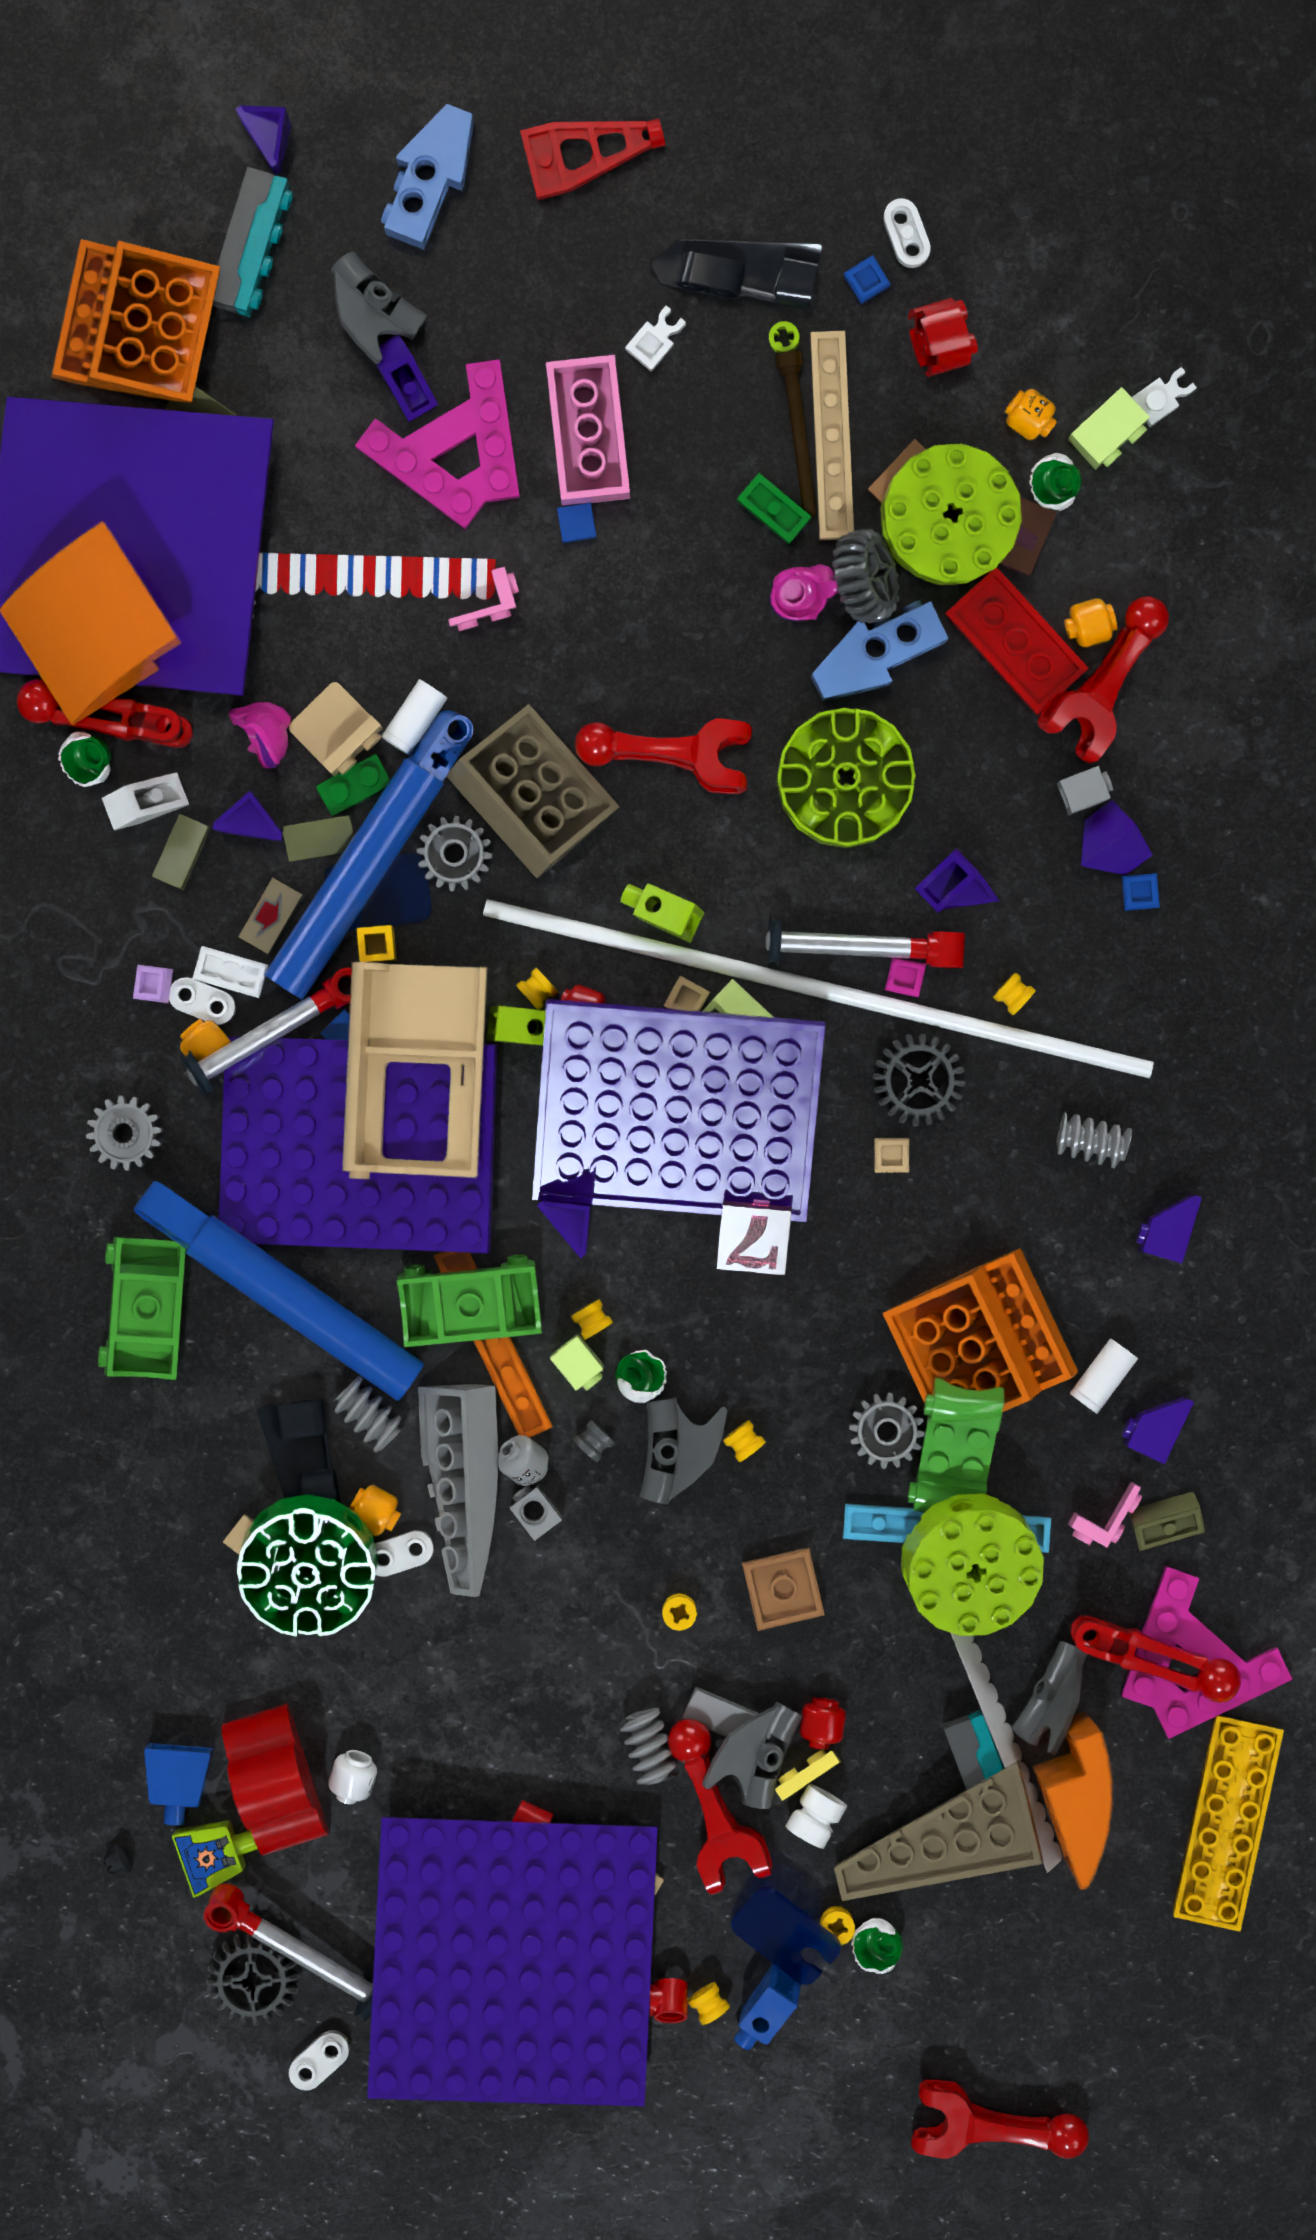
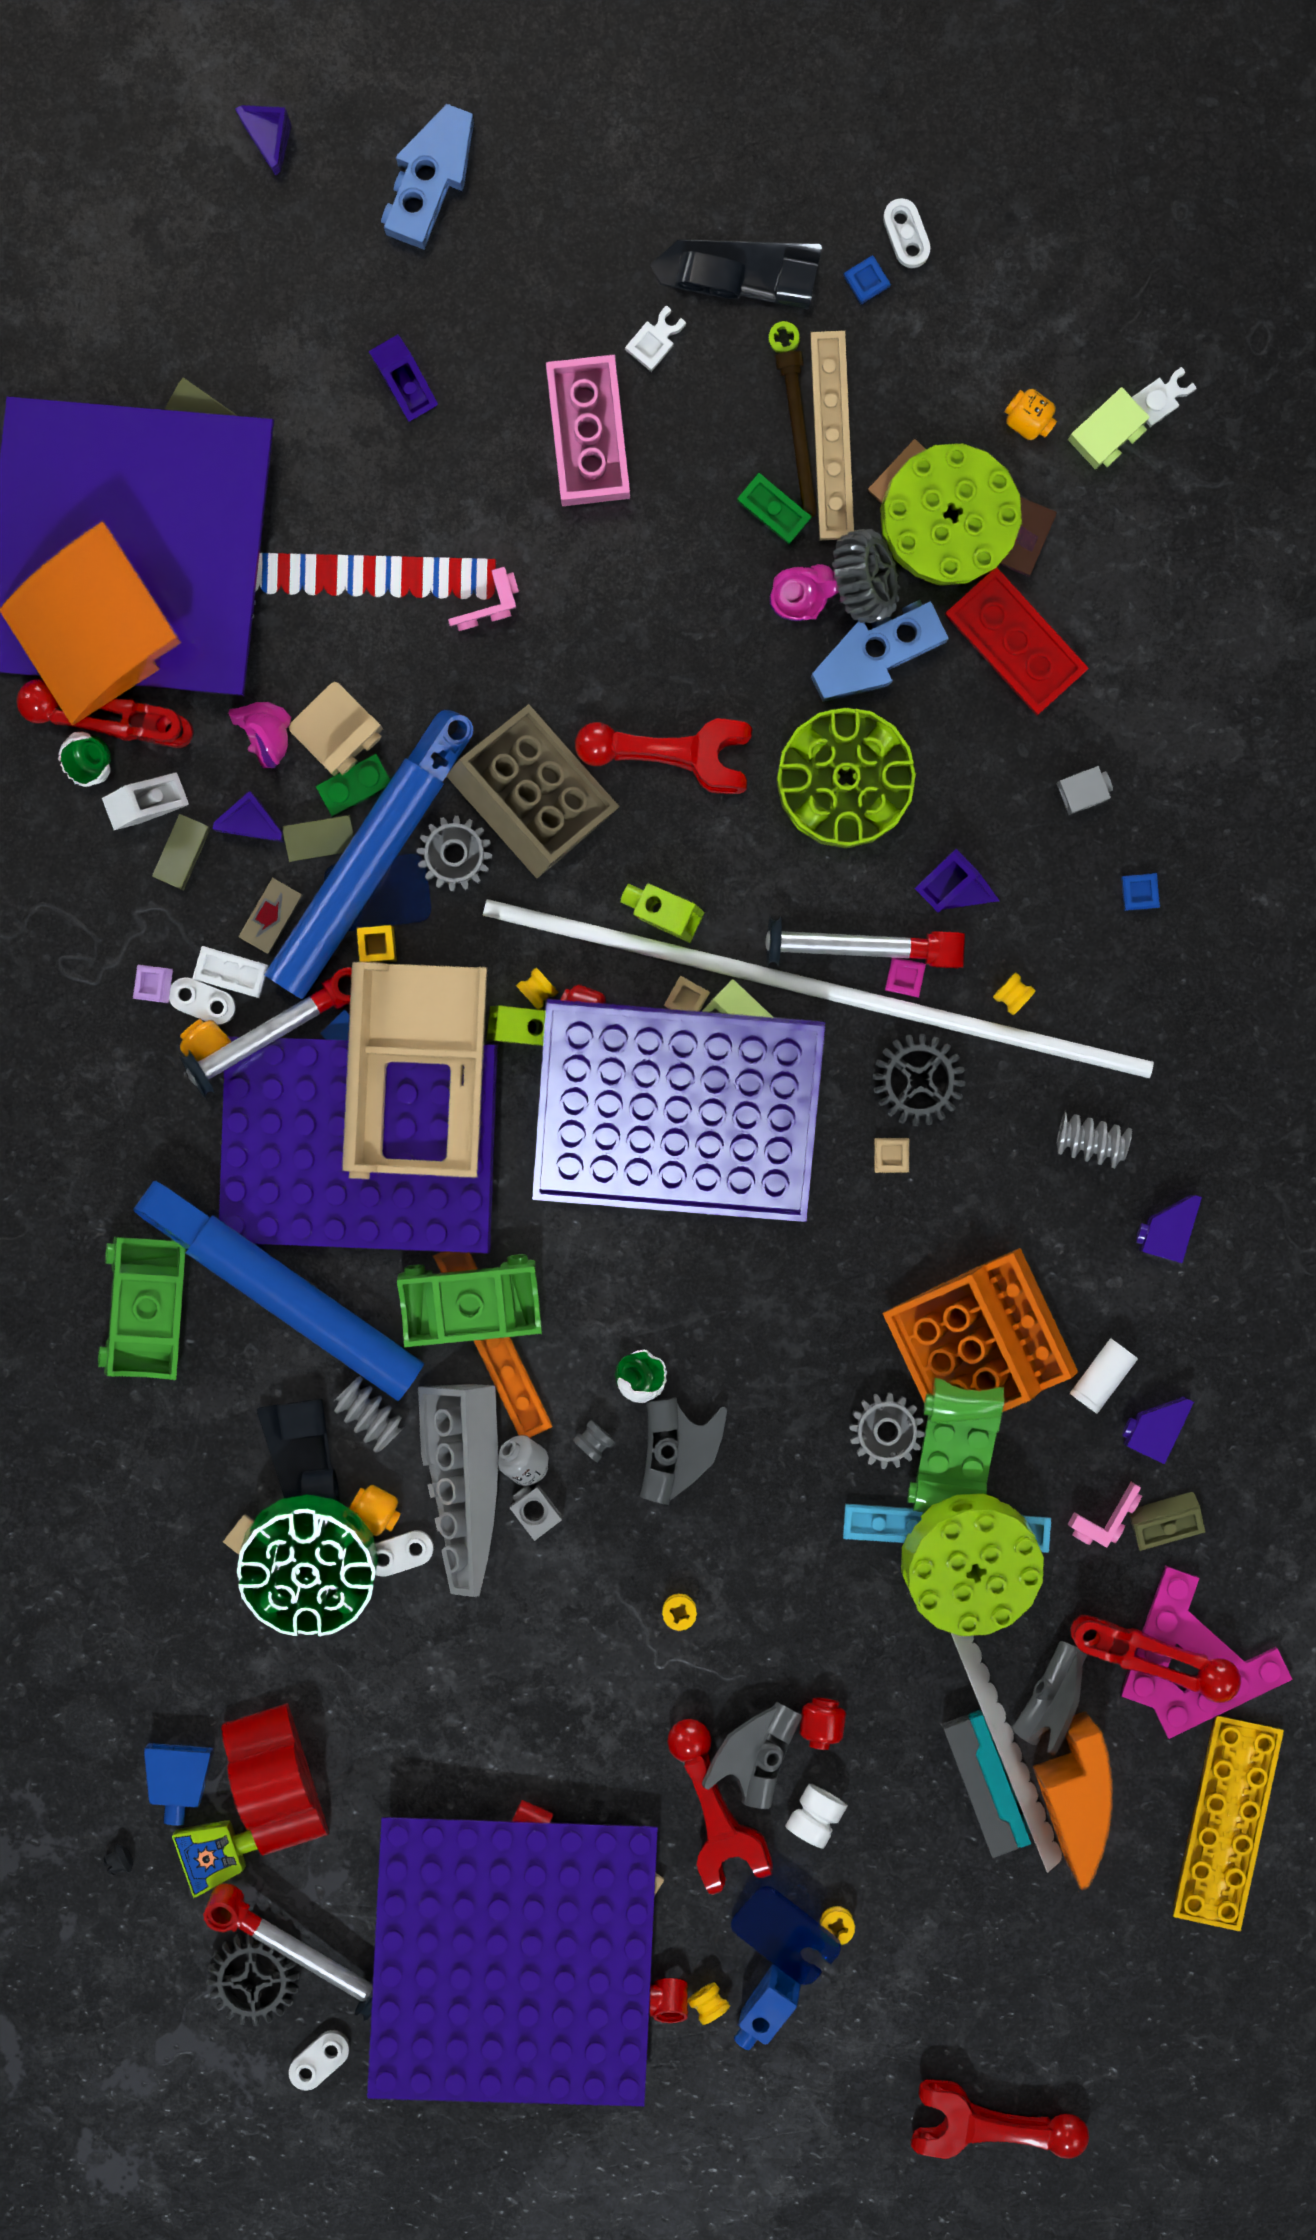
(106, 1133): light grey gear -> none
(135, 321): orange slope -> none
(250, 240): piece -> none
(352, 1777): white head -> none
(371, 307): dark grey pin -> none
(412, 457): dark pink plate -> none
(414, 717): white pin -> none
(546, 161): red plate -> none
(570, 1221): dark purple slope -> none
(576, 522): blue tile -> none
(578, 1363): yellowish green brick -> none
(591, 1319): yellow wheel -> none
(649, 1747): light grey piece -> none
(716, 1712): light grey slope -> none
(744, 1441): yellow wheel -> none
(753, 1237): tile -> none
(783, 1588): medium nougat plate -> none
(794, 1781): light yellow plate -> none
(877, 1946): green hair -> none
(942, 336): red brick -> none
(965, 1837): dark tan wing -> none
(1055, 481): green hair -> none
(1091, 622): light orange head -> none
(1094, 700): red piece -> none
(1112, 841): dark purple slope -> none

